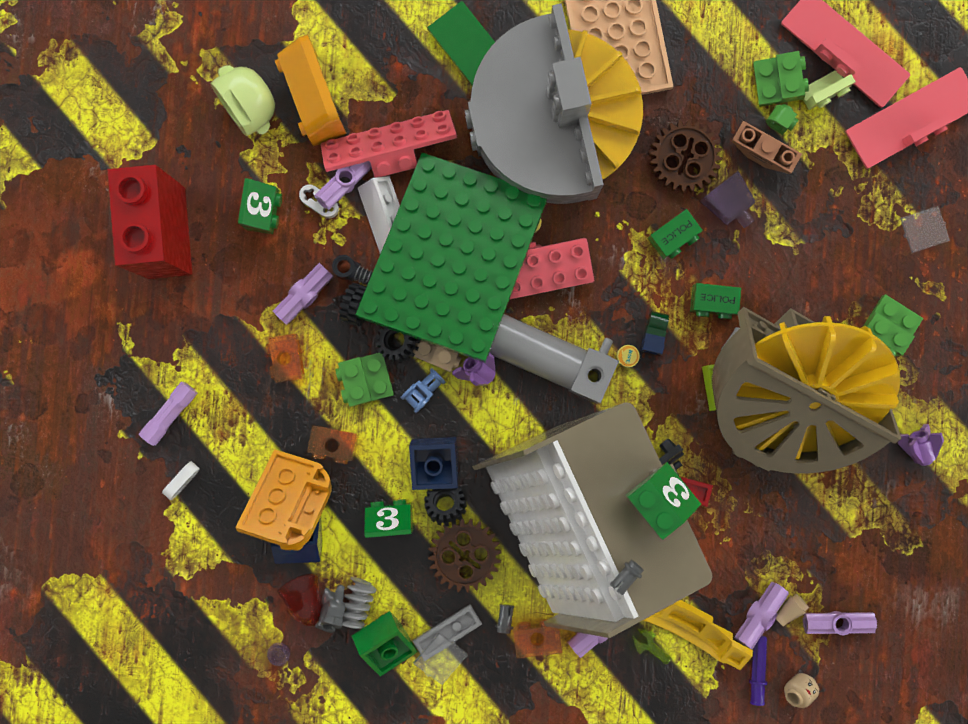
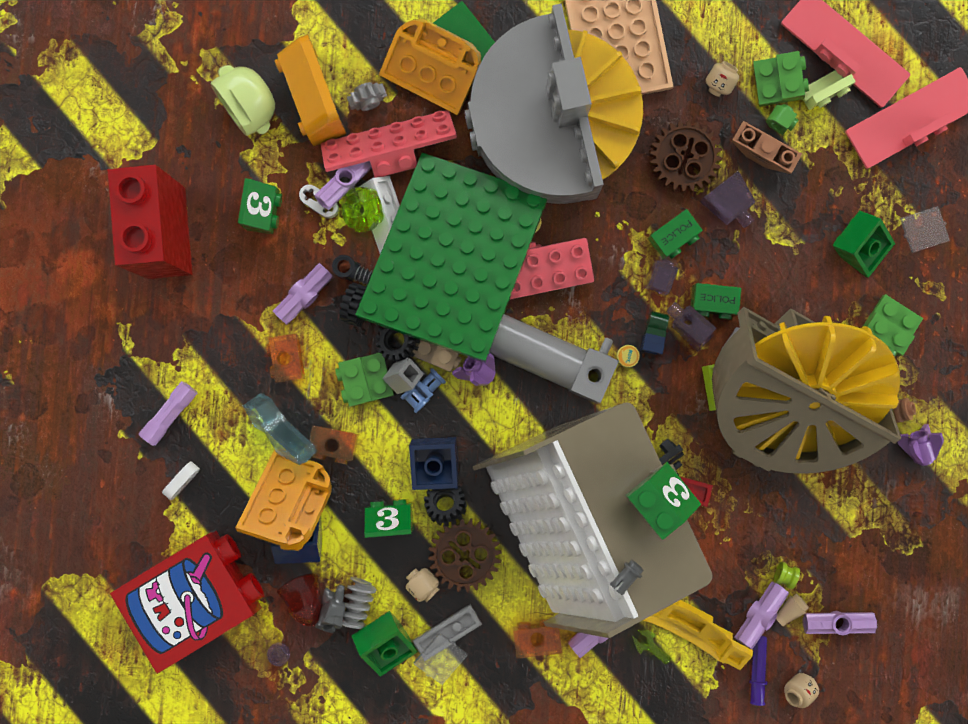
(188, 600): none -> brick
(282, 435): none -> clear light blue arch
(366, 96): none -> light grey gear
(372, 209): none -> clear neon green plate
(403, 376): none -> light grey brick
(422, 584): none -> tan head
(432, 63): none -> light orange plate
(505, 619): dark grey pin -> none
(662, 277): none -> brick
(698, 332): none -> torso
(722, 78): none -> tan head
(786, 575): none -> lime wheel
(864, 243): none -> green slope
(904, 410): none -> nougat plate

